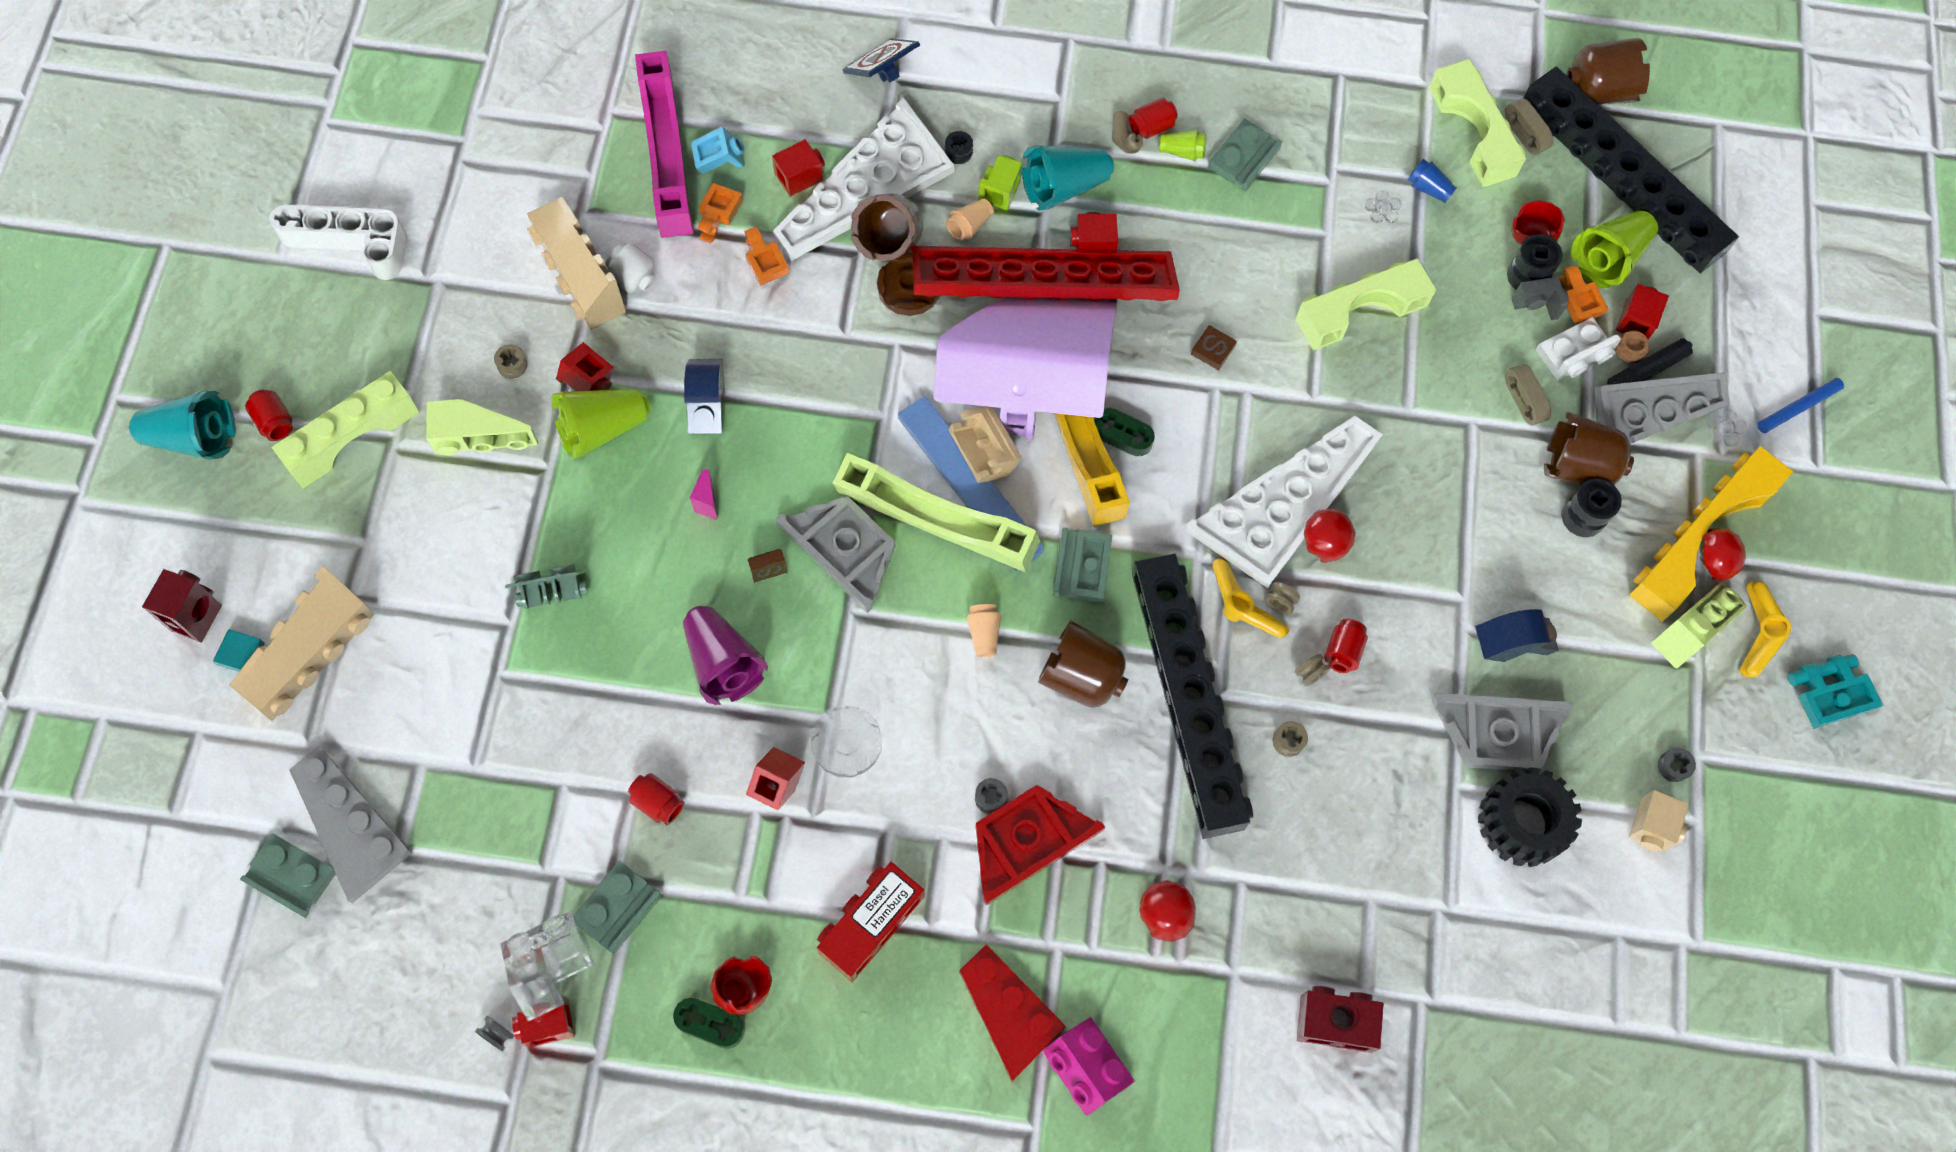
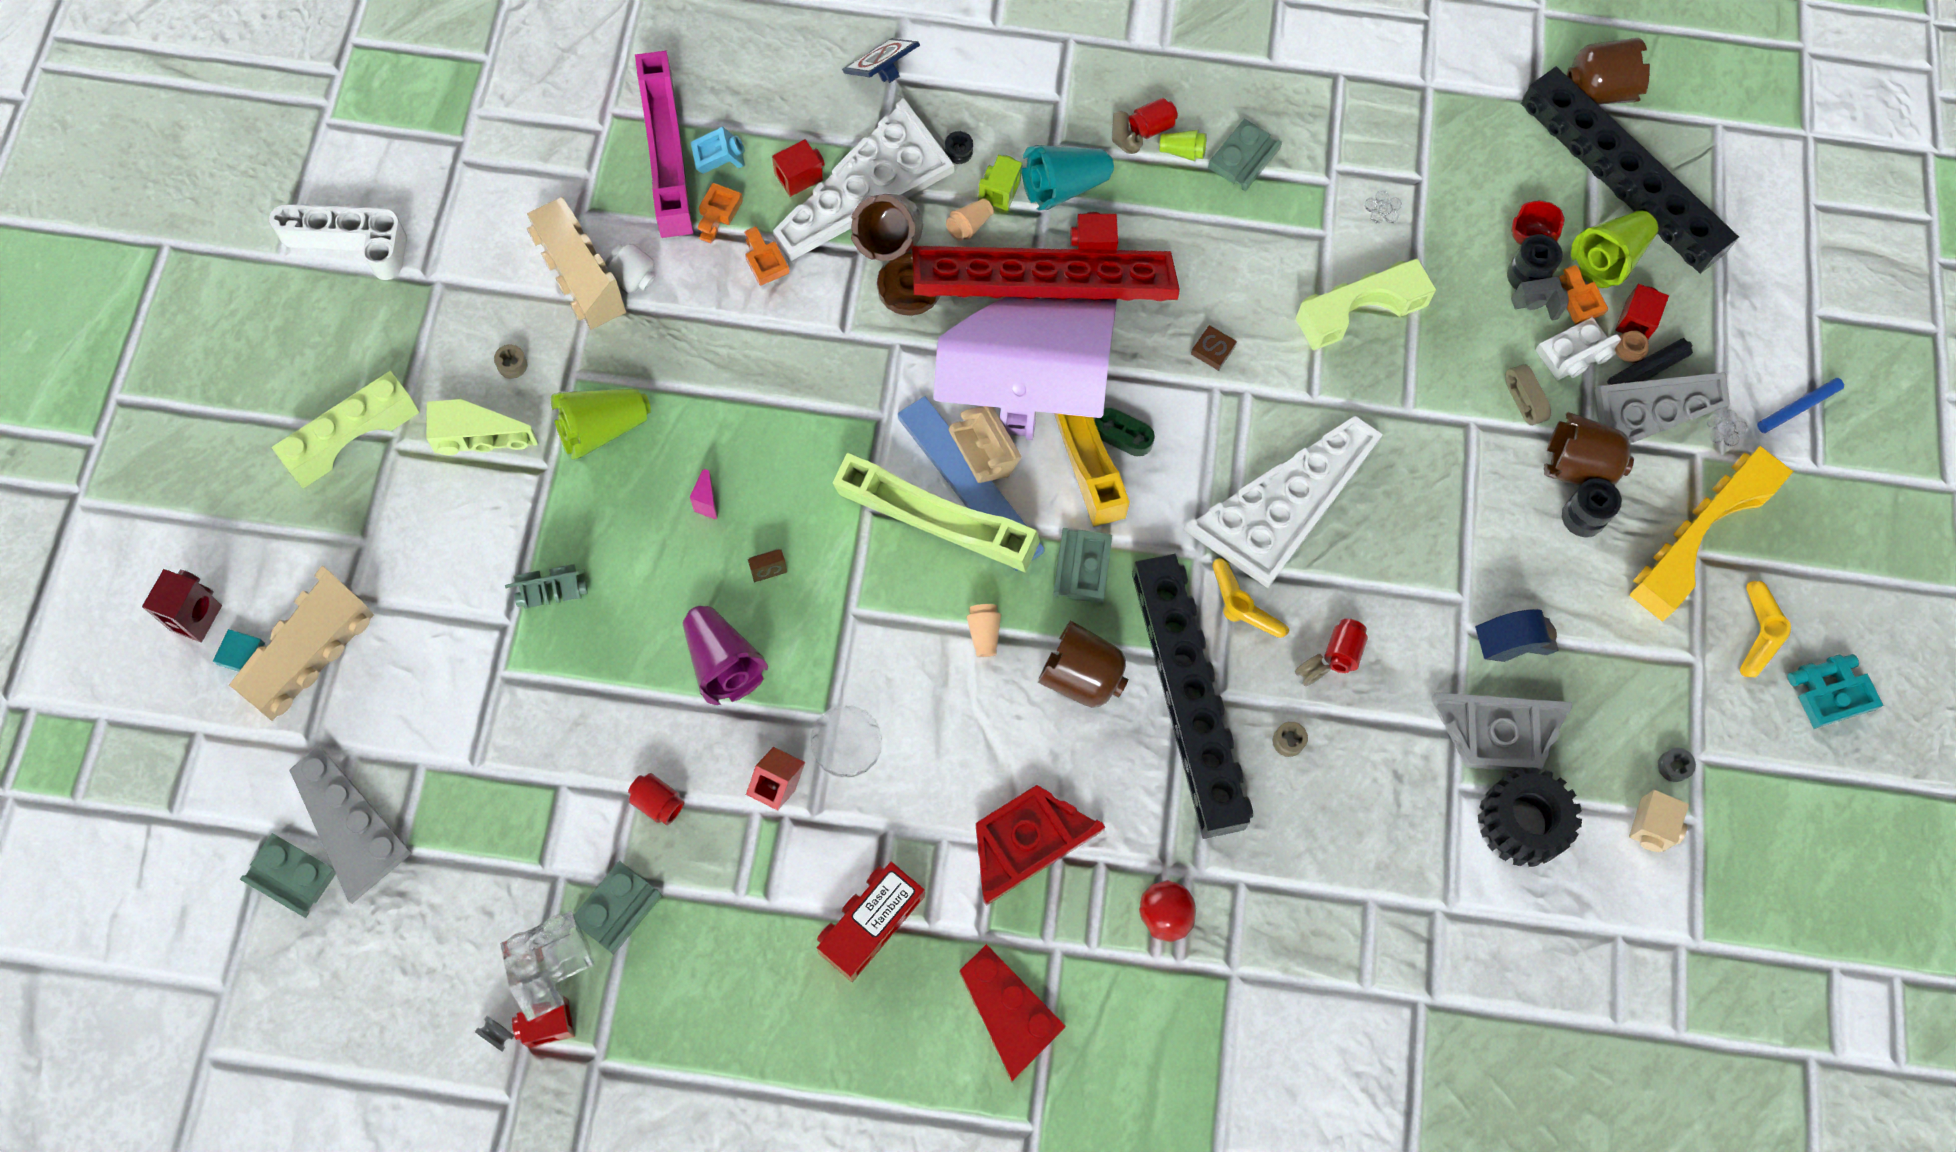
(187, 425): teal cone -> none
(269, 414): red brick -> none
(585, 370): red brick -> none
(704, 395): dark blue brick -> none
(705, 1032): dark green beam -> none
(741, 985): red hair -> none
(844, 546): light grey wing -> none
(980, 799): dark grey bush -> none
(1088, 1066): dark pink bracket -> none
(1282, 598): dark tan bush -> none
(1318, 1027): dark red brick -> none
(1329, 534): red hair -> none
(1432, 181): blue cone -> none
(1462, 92): yellowish green arch -> none
(1529, 126): dark tan beam -> none
(1699, 624): yellowish green slope -> none
(1723, 553): red hair -> none

